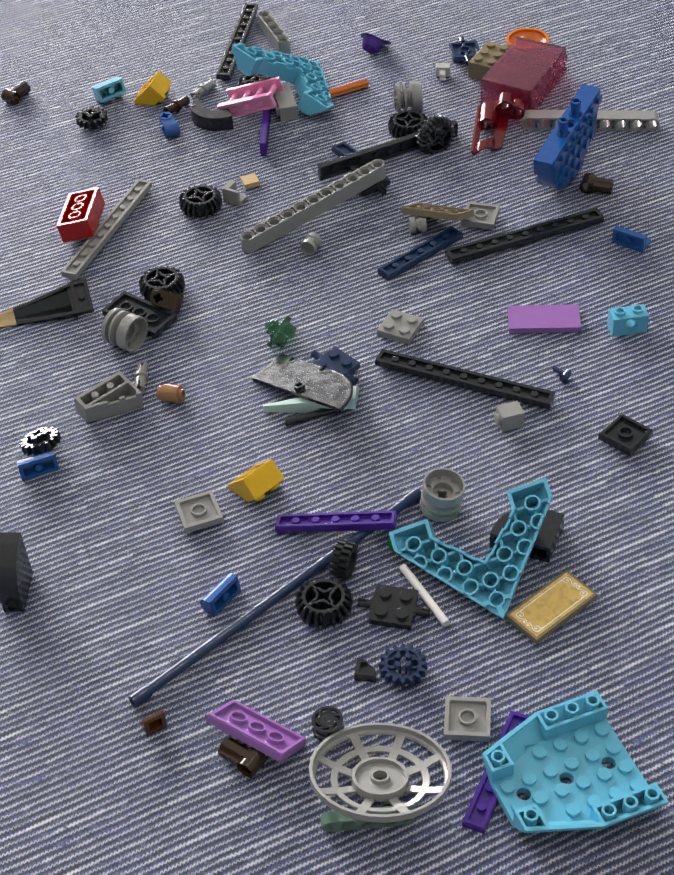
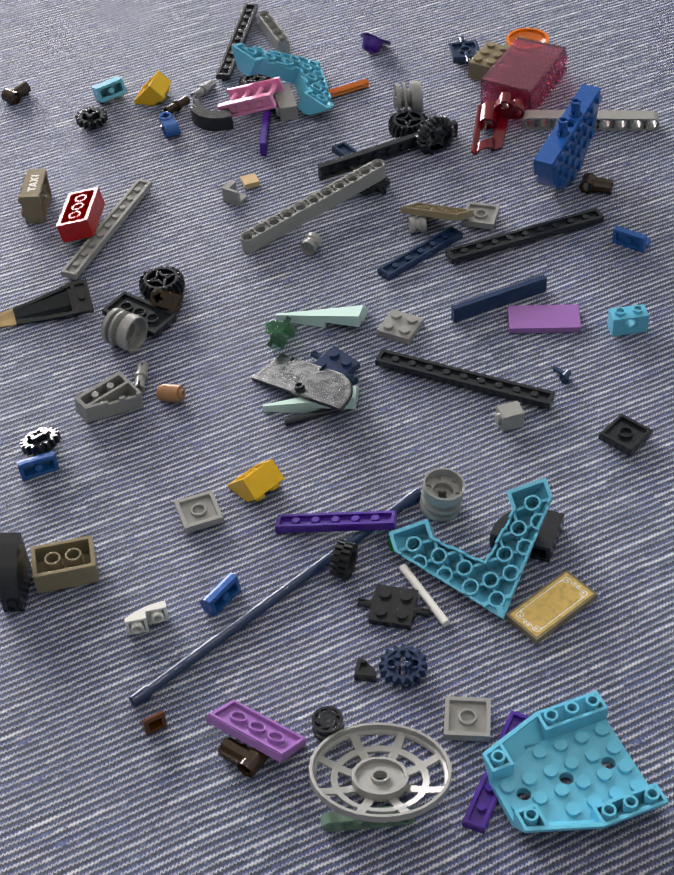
(35, 196): none -> dark tan brick
(64, 564): none -> dark tan brick
(140, 619): none -> white slope
(200, 201): black gear -> none
(322, 608): black gear -> none
(344, 316): none -> light aqua wedge
(442, 70): white tile -> none
(498, 298): none -> dark blue tile

